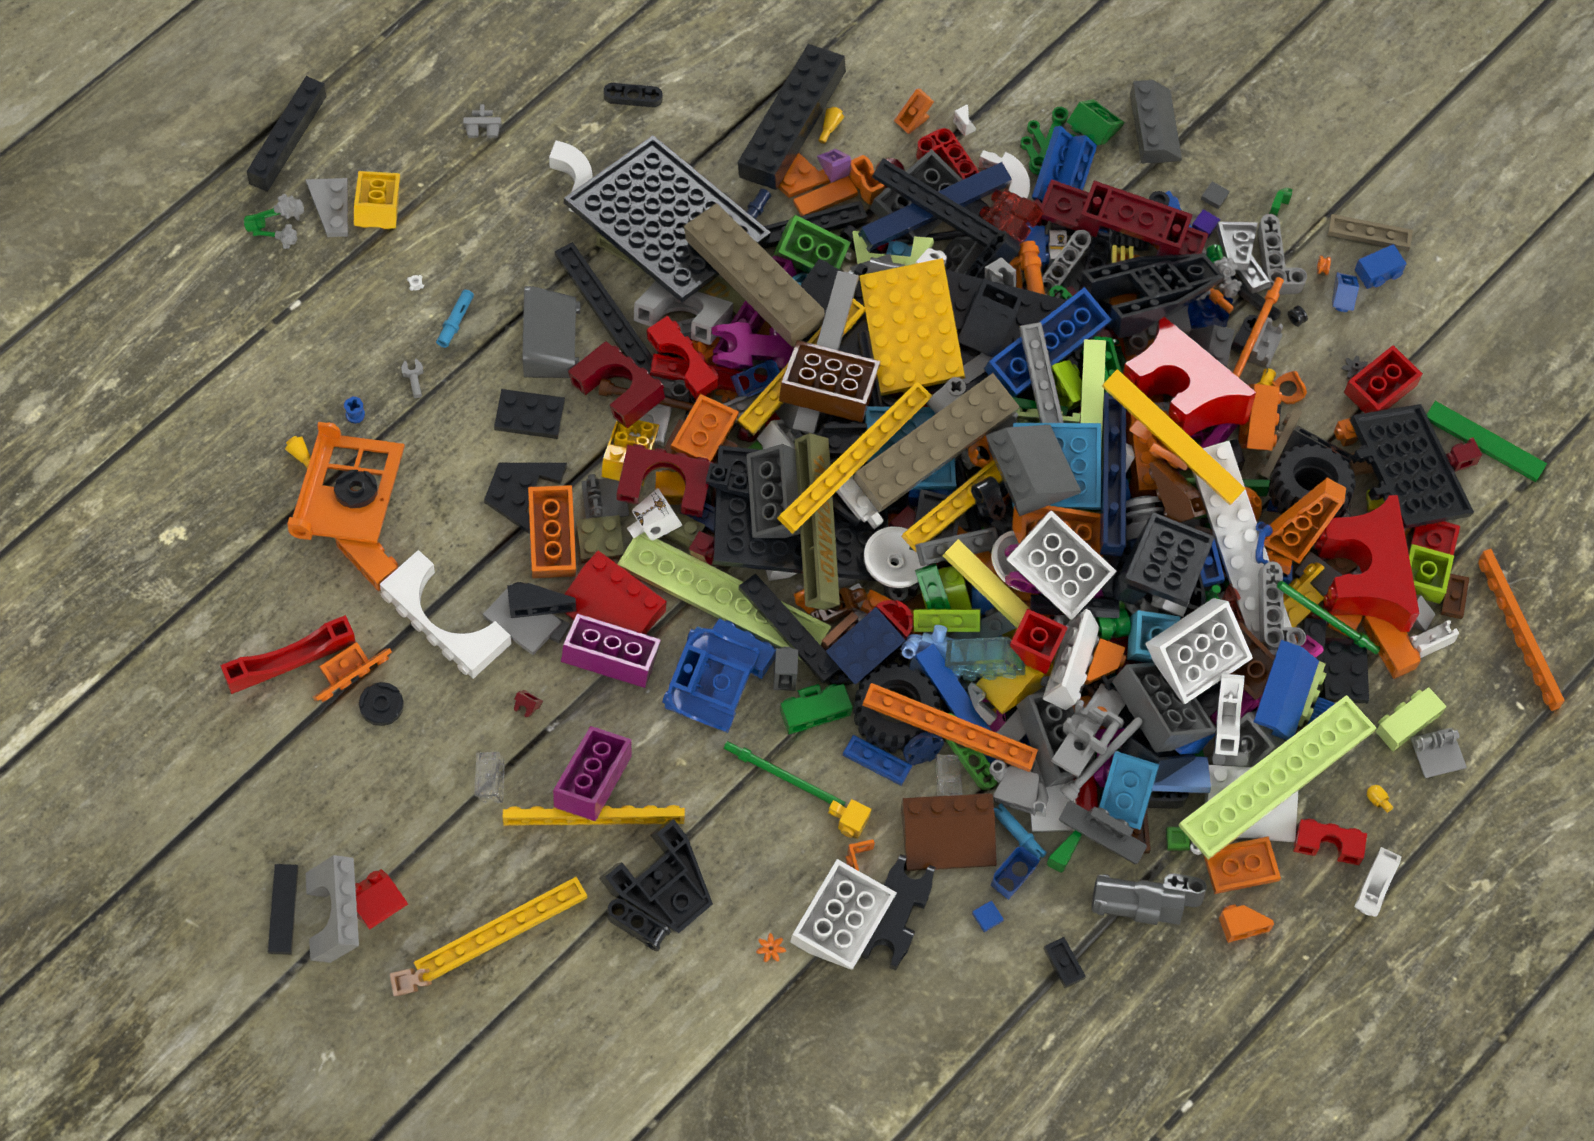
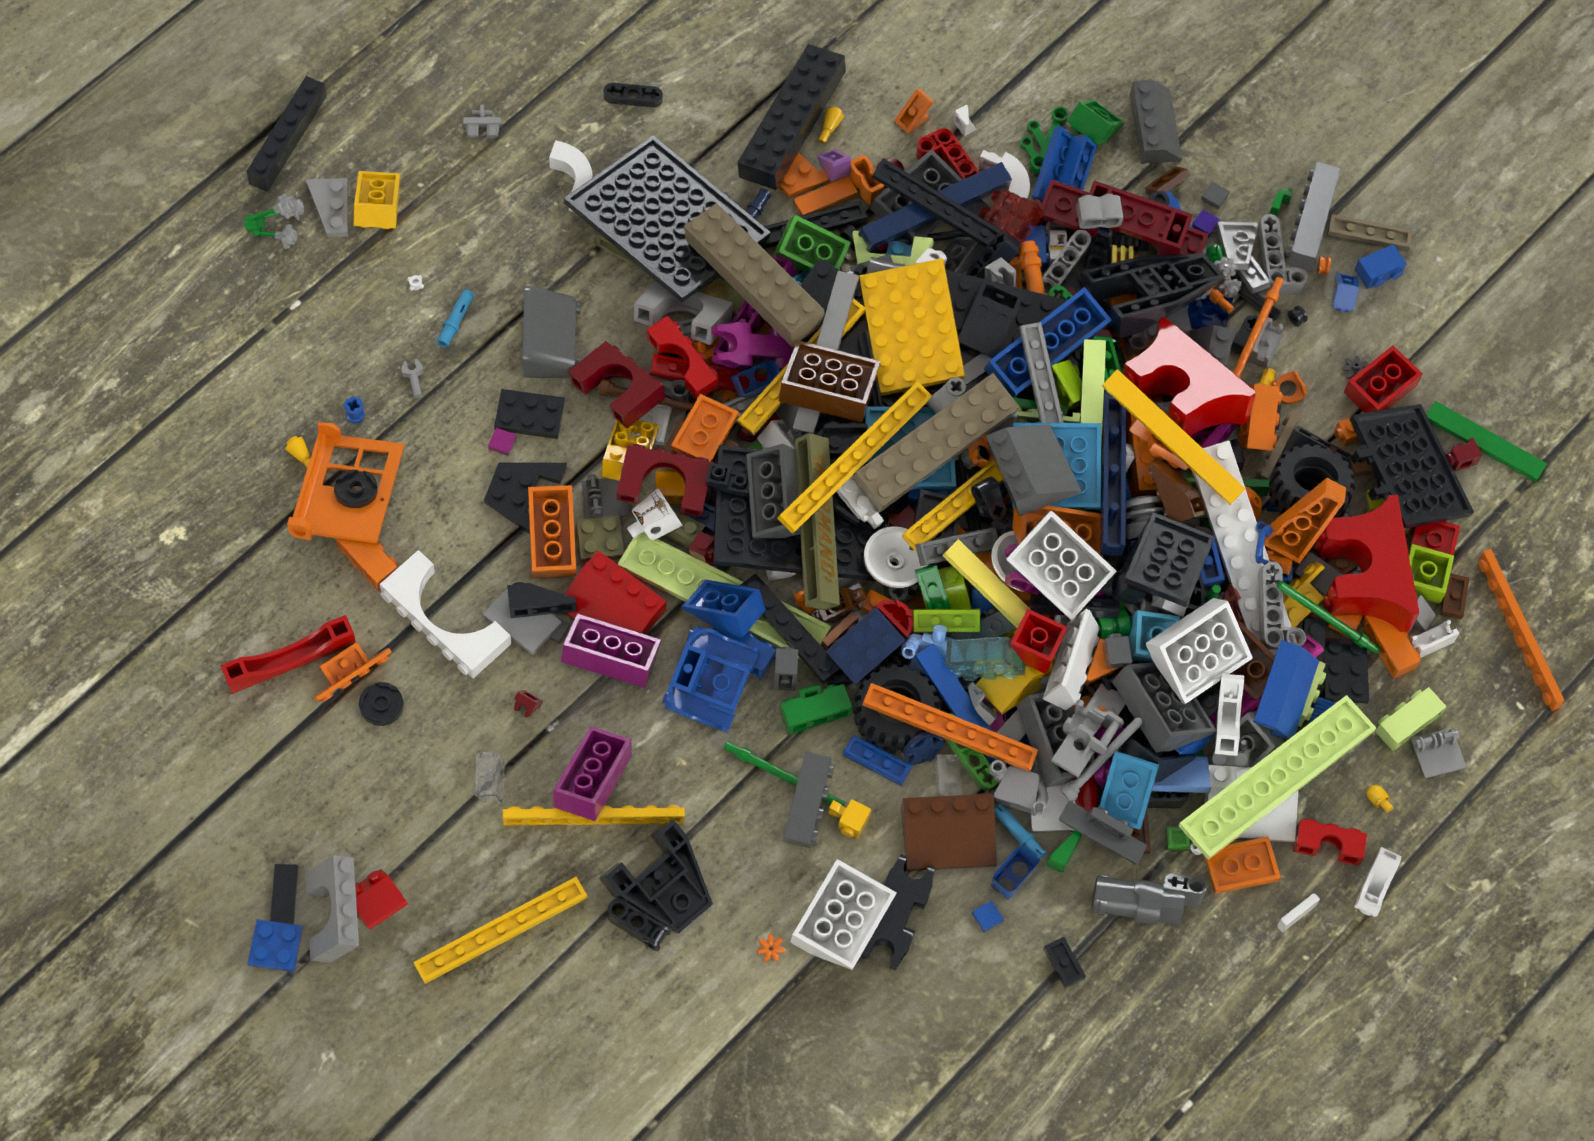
(275, 945): none -> blue plate
(406, 981): medium nougat plate -> none
(502, 441): none -> magenta tile
(603, 305): black plate -> none
(726, 606): none -> blue slope
(807, 800): none -> dark grey brick
(854, 848): orange bracket -> none
(1099, 211): none -> light grey brick
(1117, 651): none -> dark grey brick
(1169, 180): none -> reddish brown plate
(1243, 922): orange slope -> none
(1298, 912): none -> white tile
(1313, 217): none -> brick

